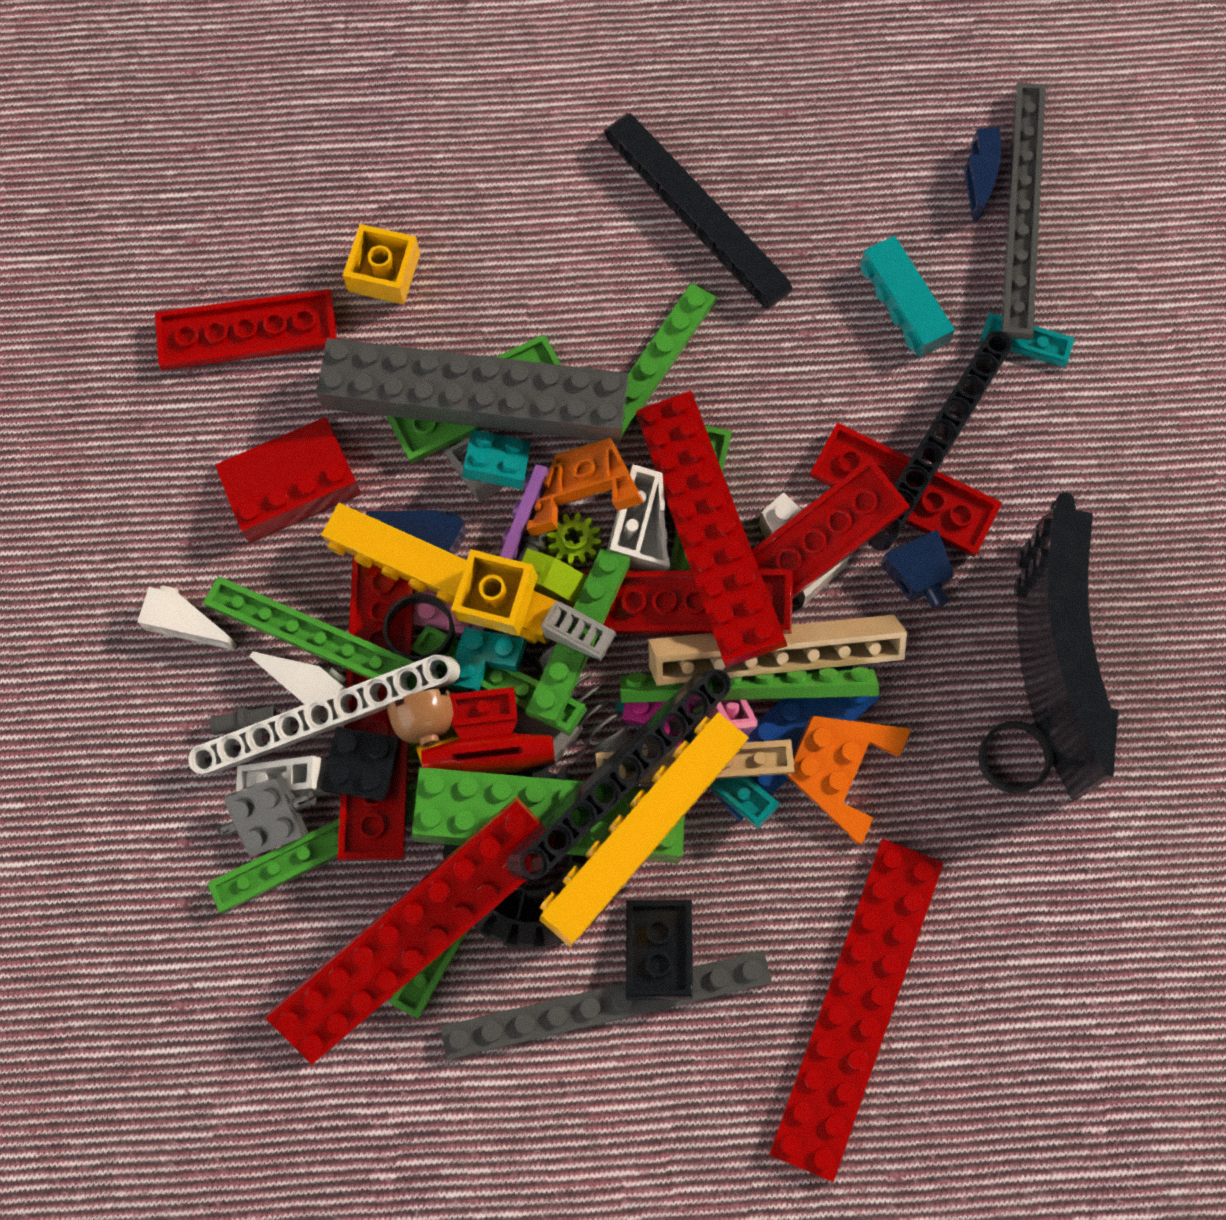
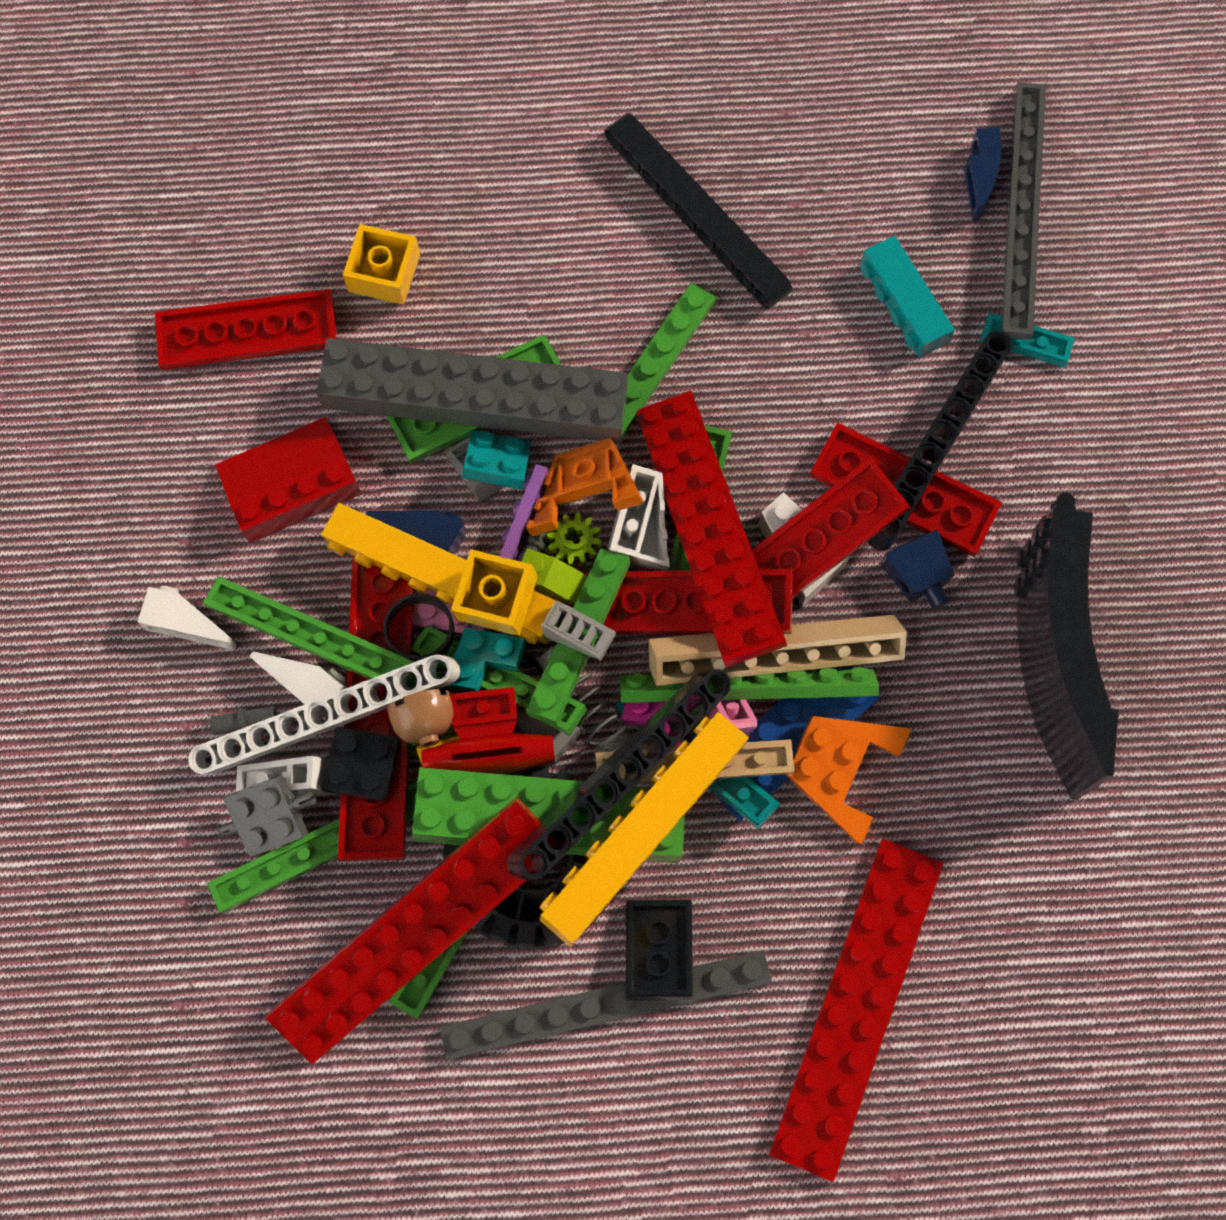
(1037, 734): black tyre -> none

